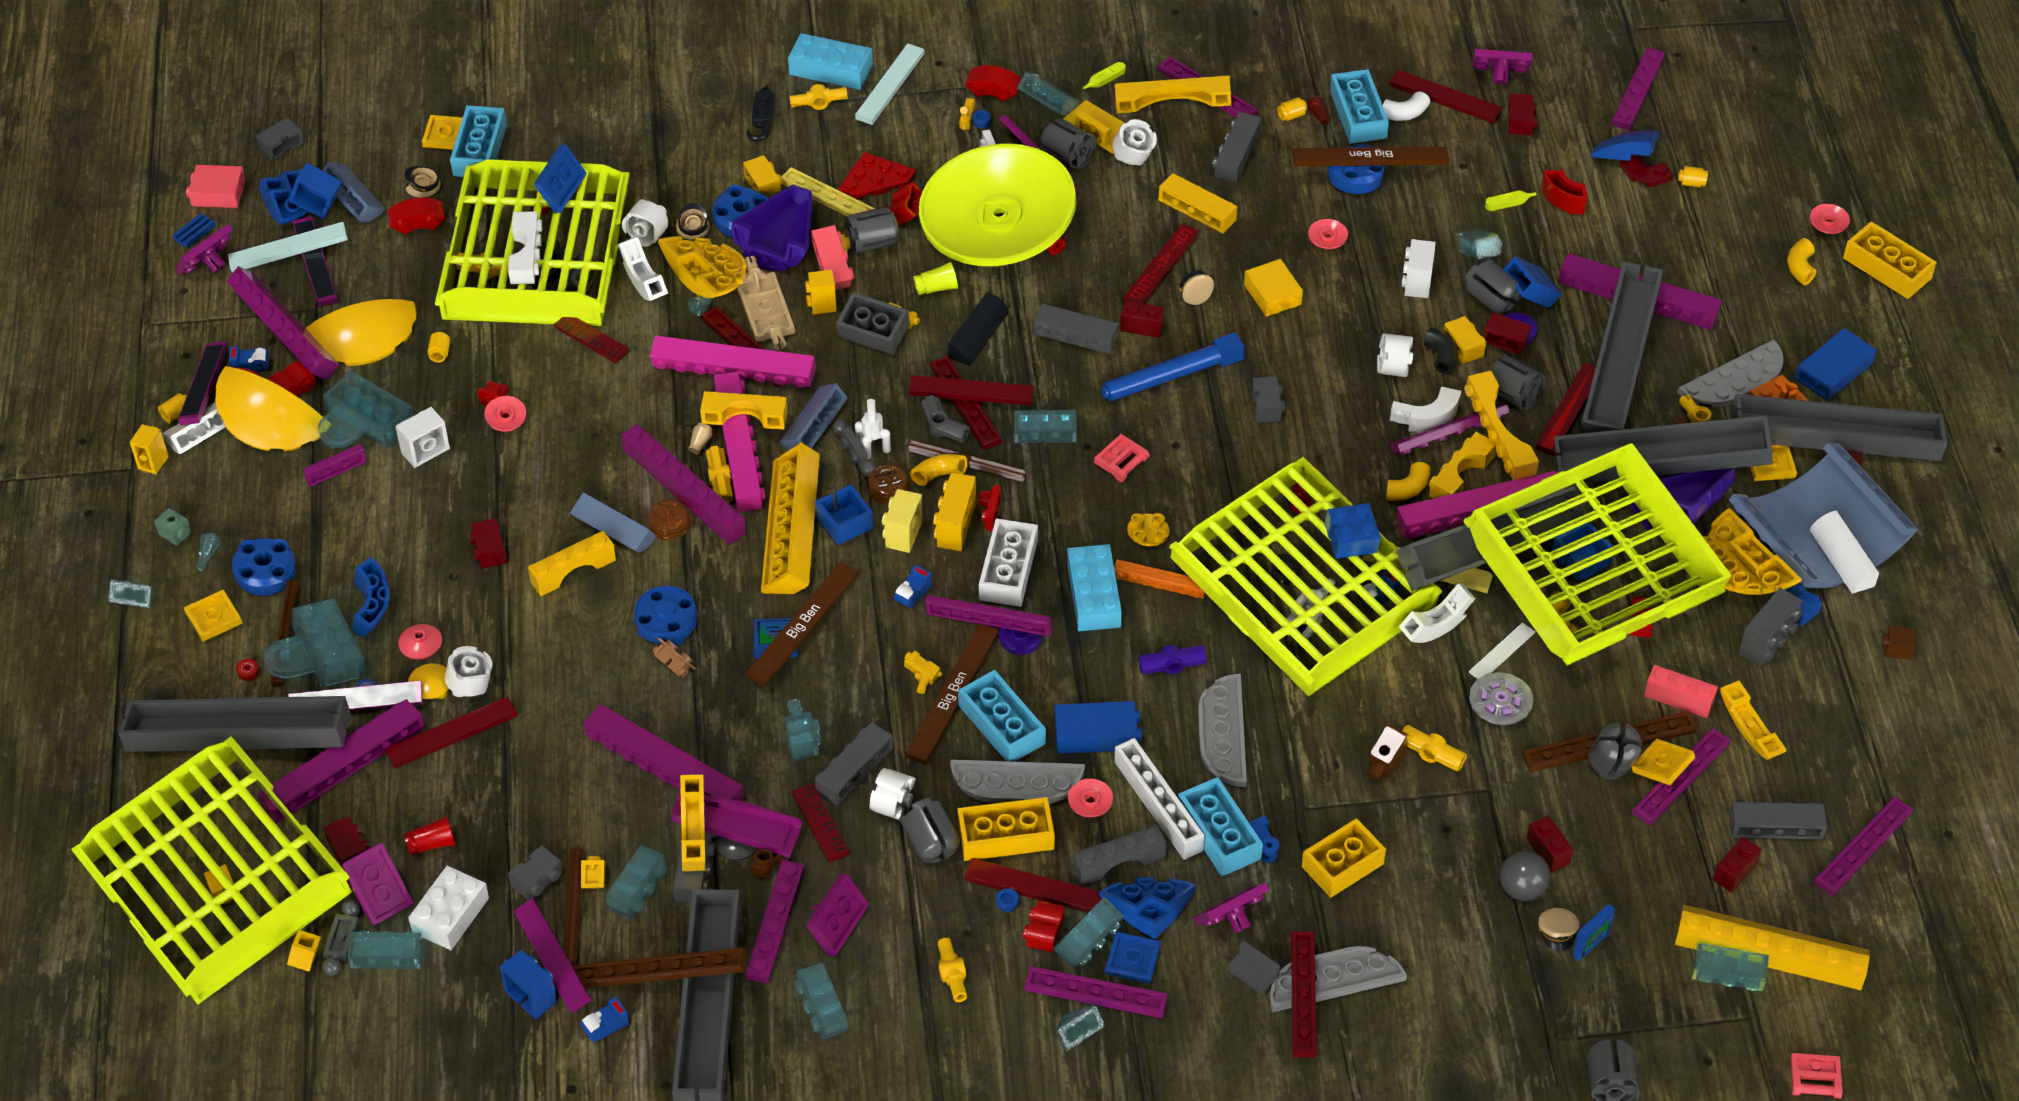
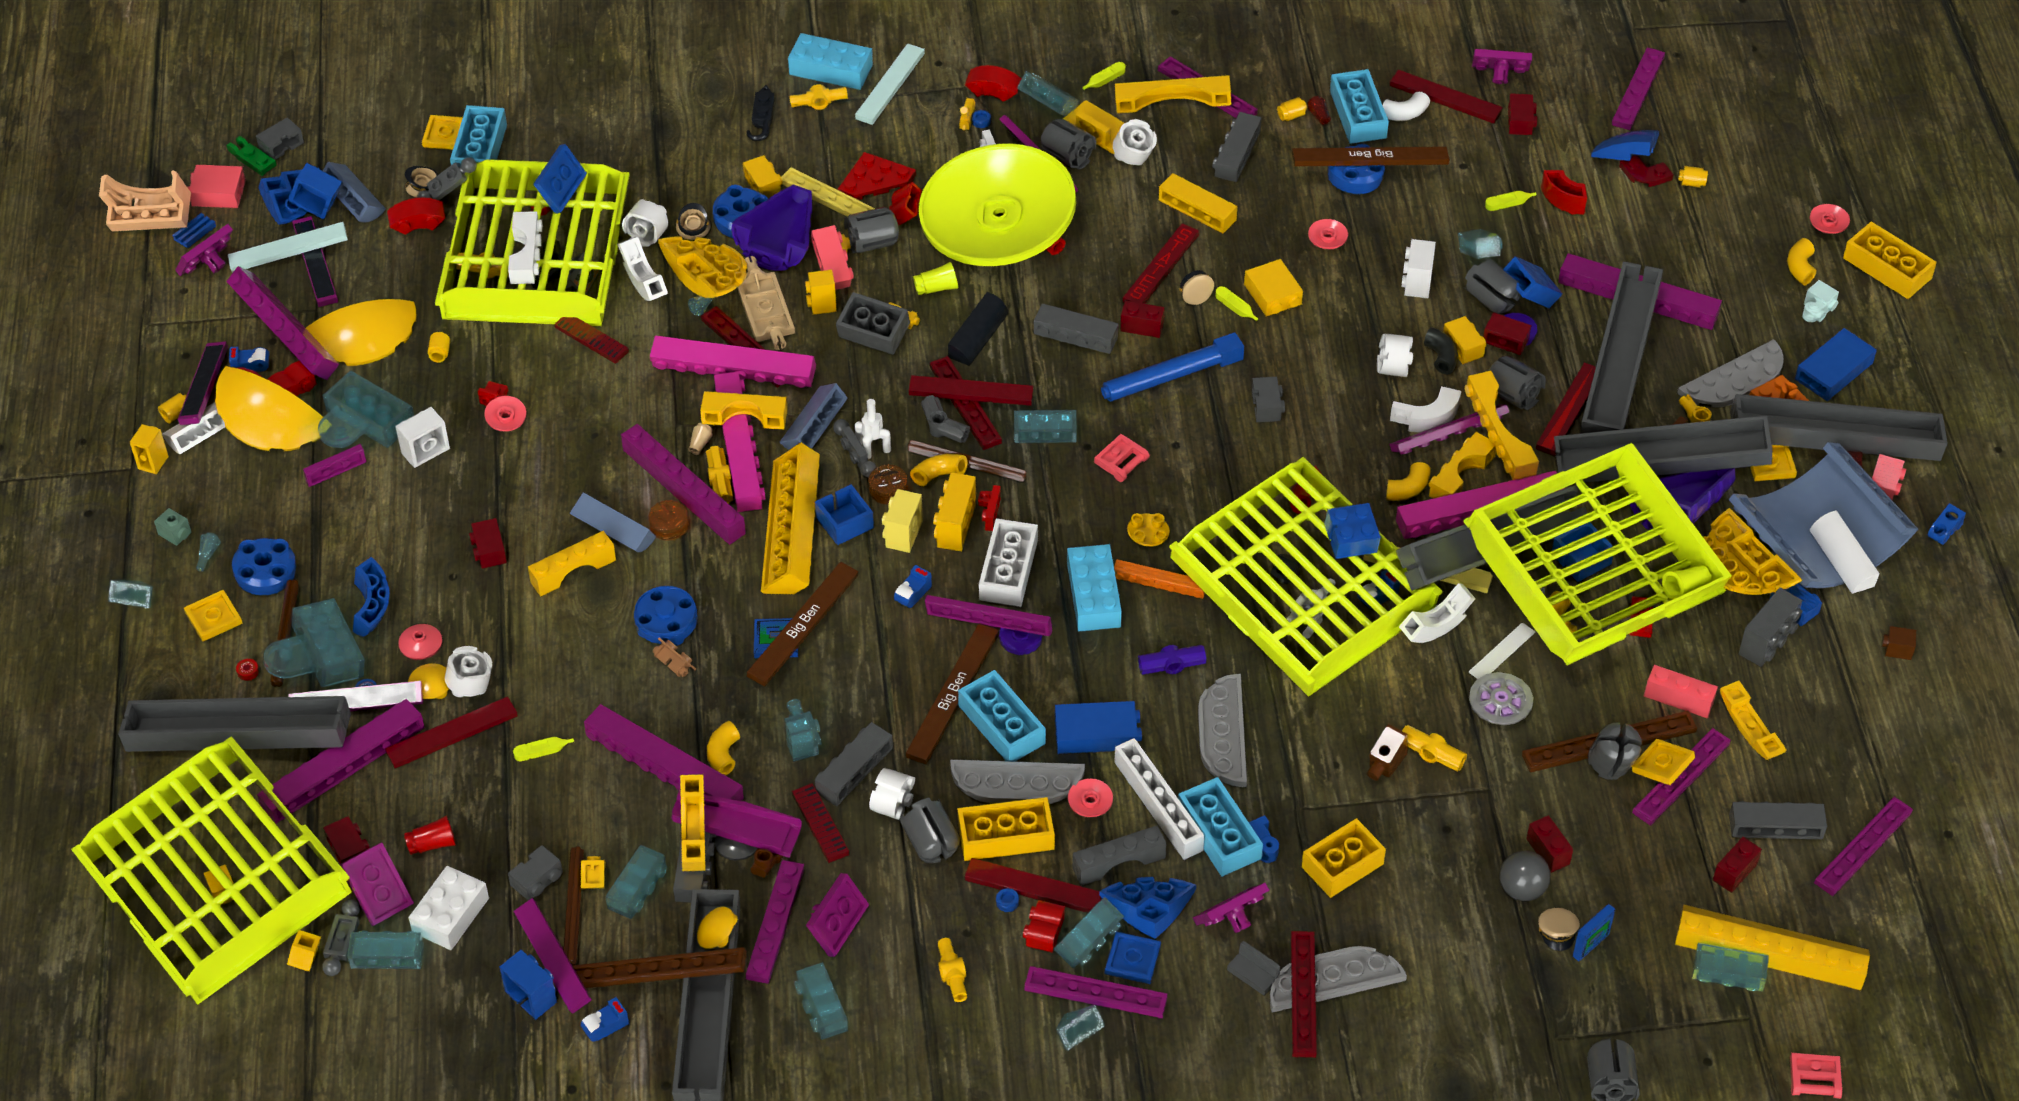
(152, 206): none -> light nougat piece
(251, 156): none -> green hinge
(448, 179): none -> dark grey plate
(539, 748): none -> neon yellow piece
(716, 928): none -> yellow dish
(719, 745): none -> yellow cylinder
(924, 671): yellow piece -> none
(1234, 303): none -> neon yellow piece
(1686, 580): none -> neon yellow plant
(1819, 301): none -> light aqua brick
(1888, 473): none -> coral brick
(1946, 524): none -> blue leg

